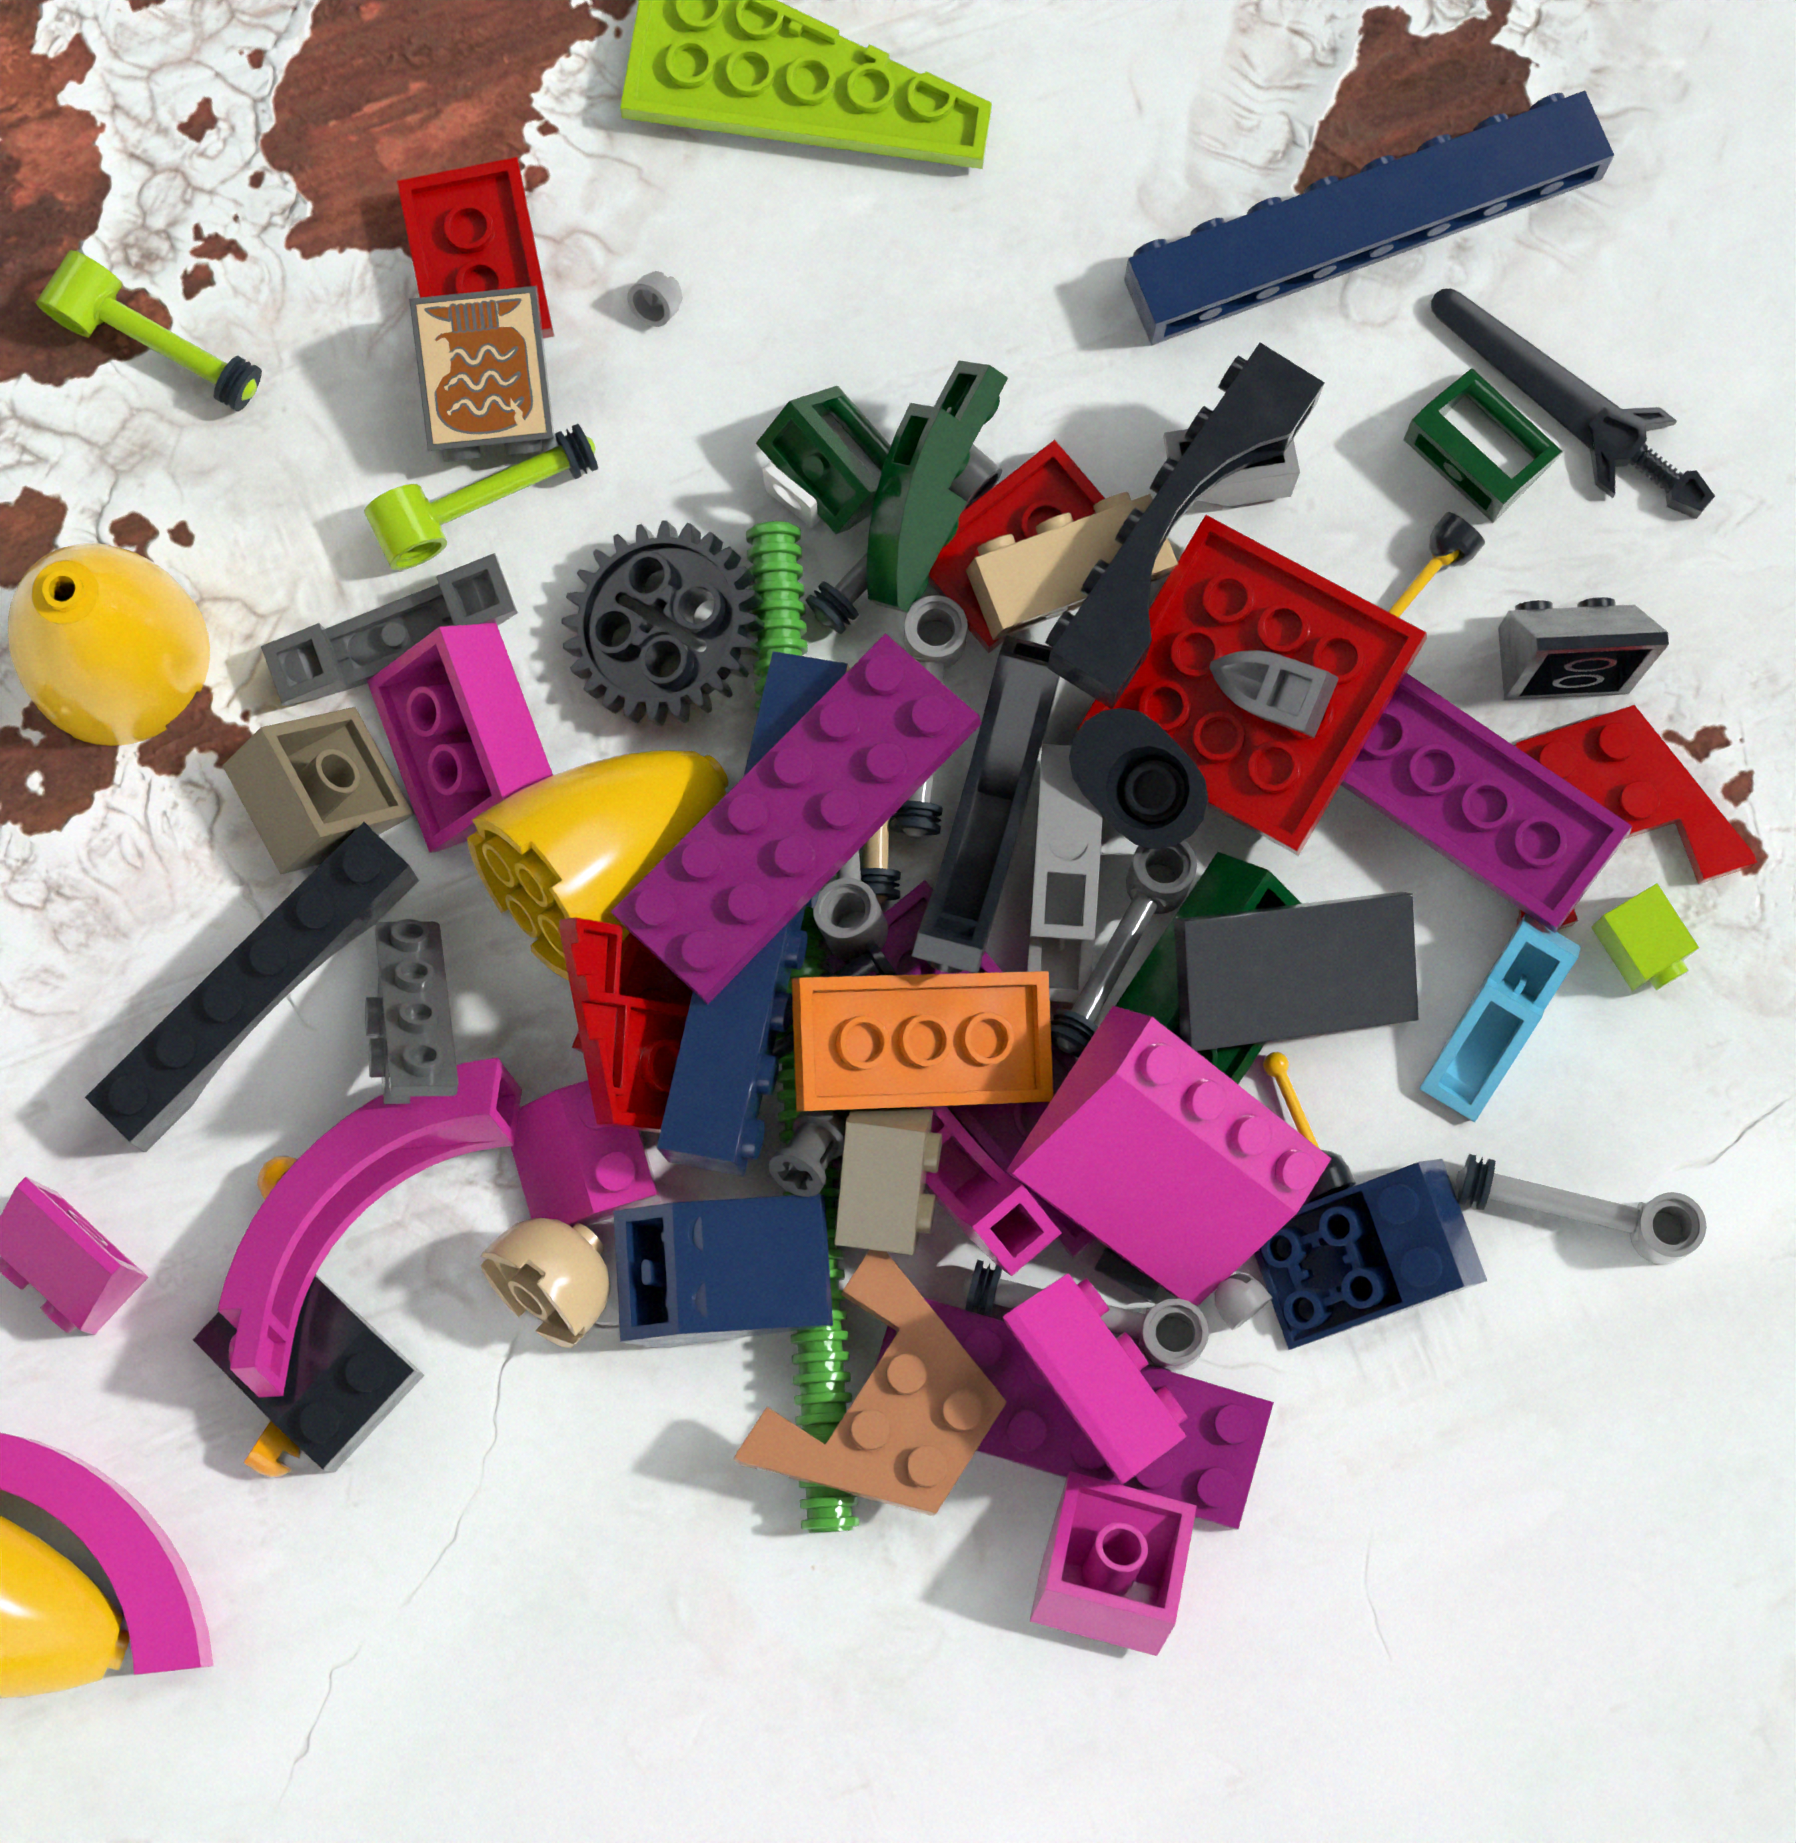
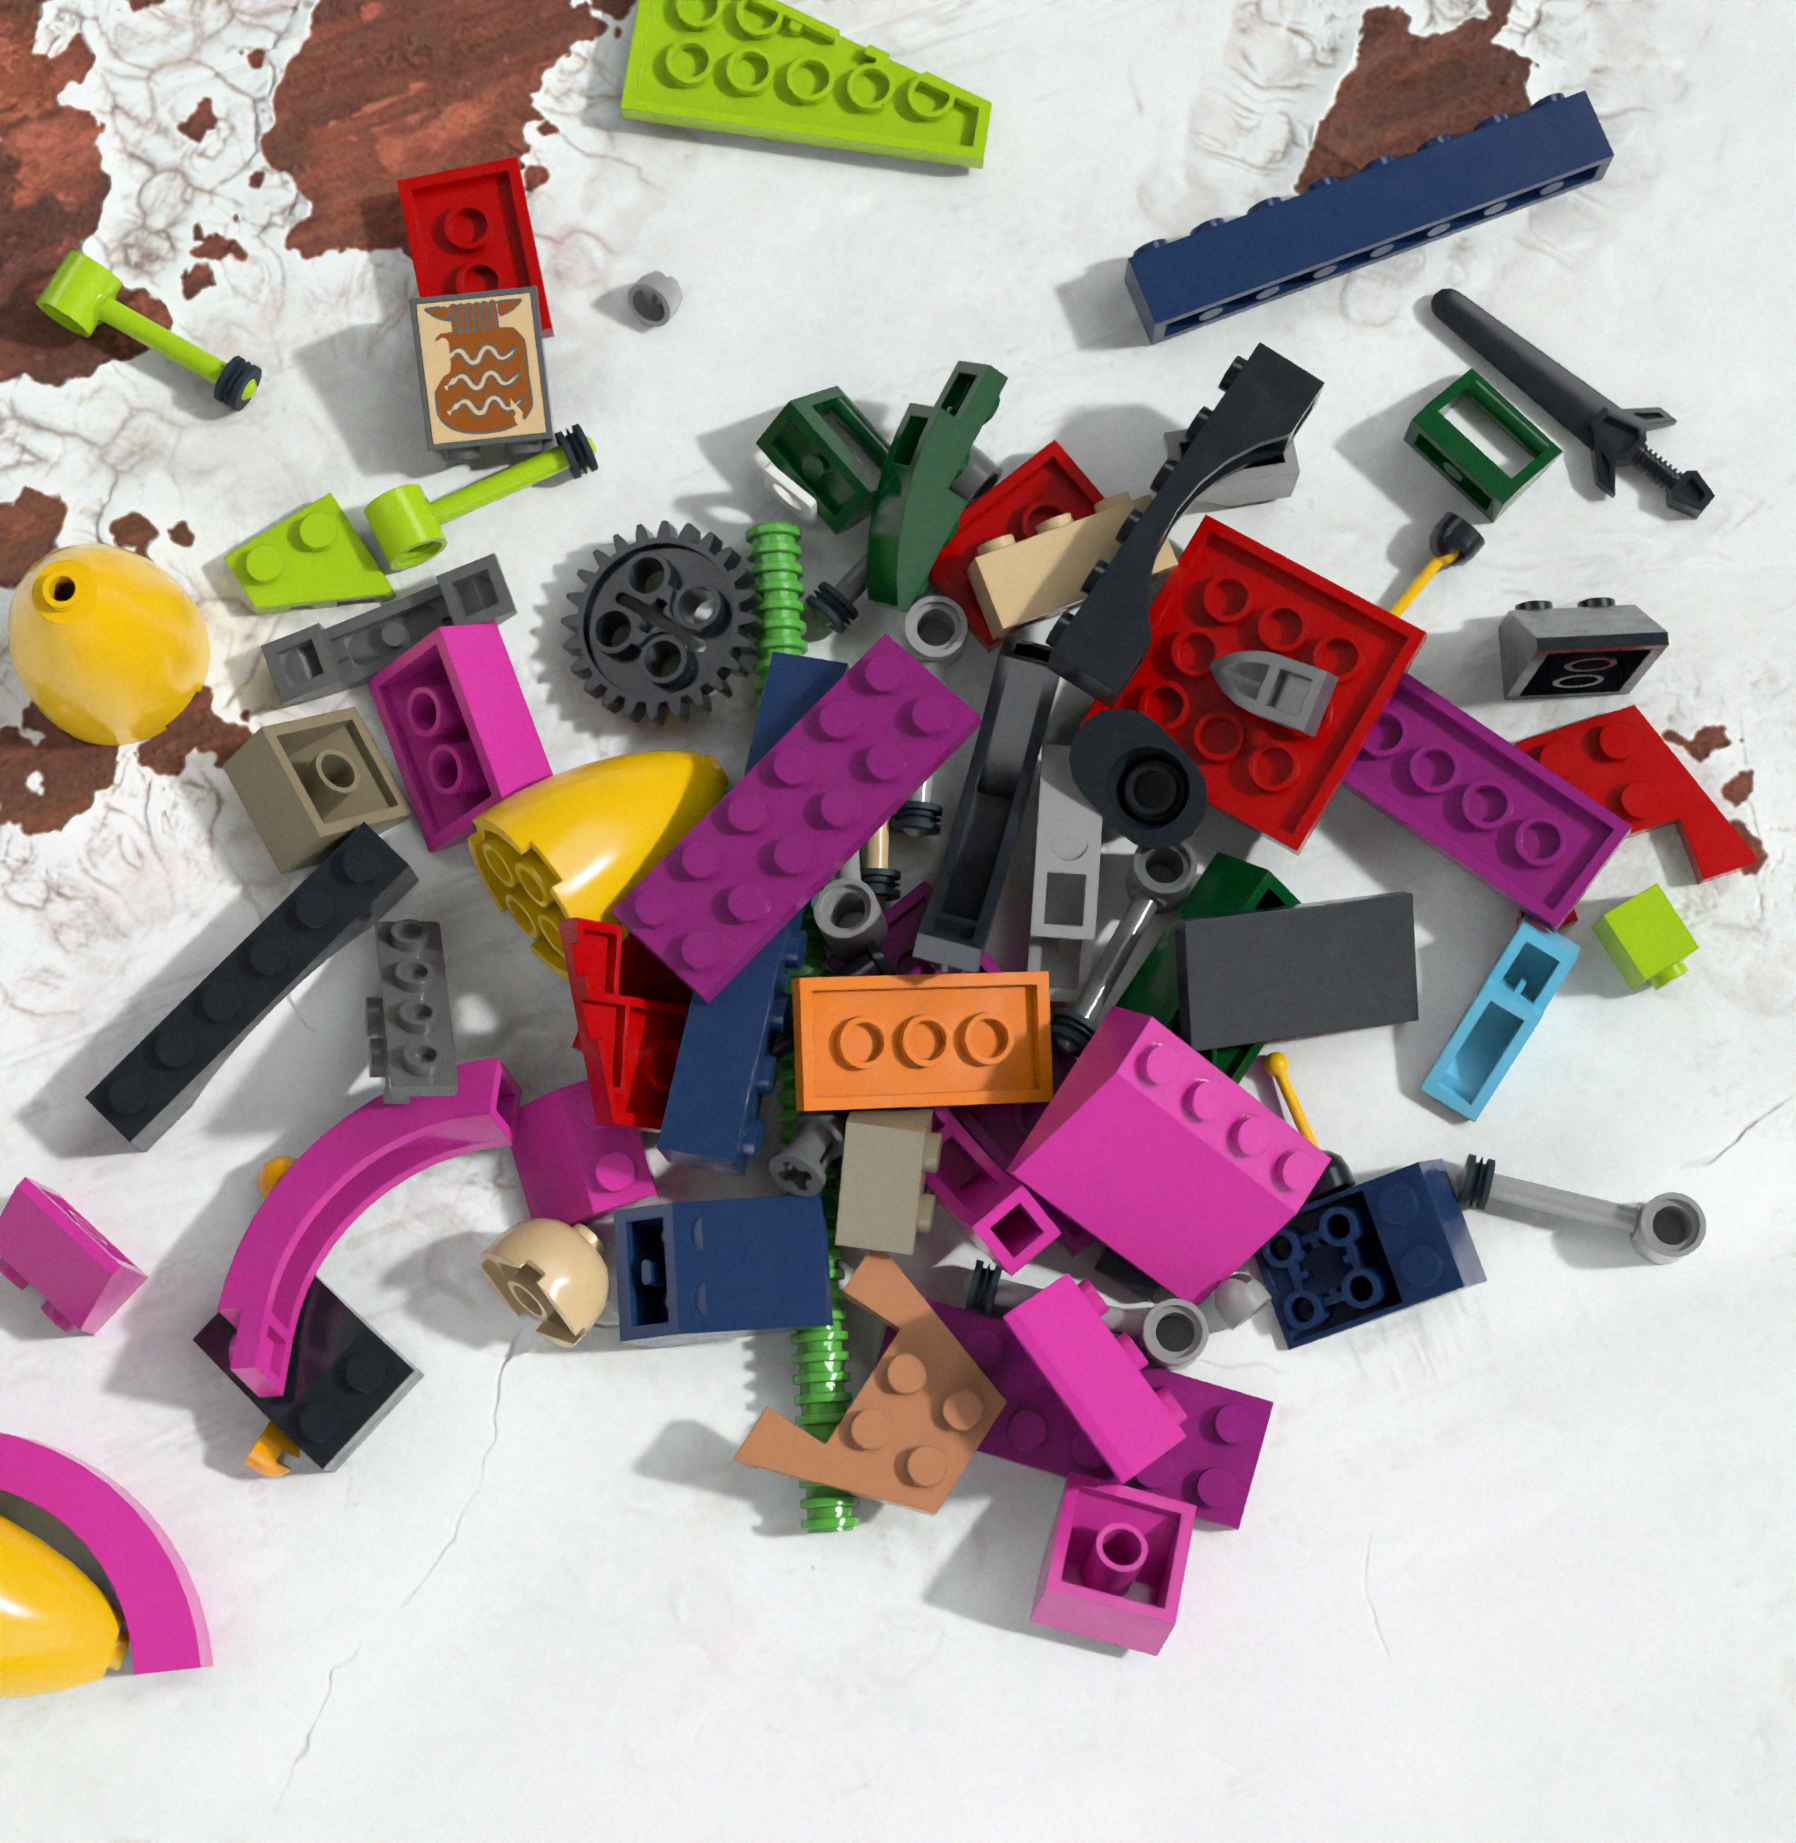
(309, 562): none -> lime wing

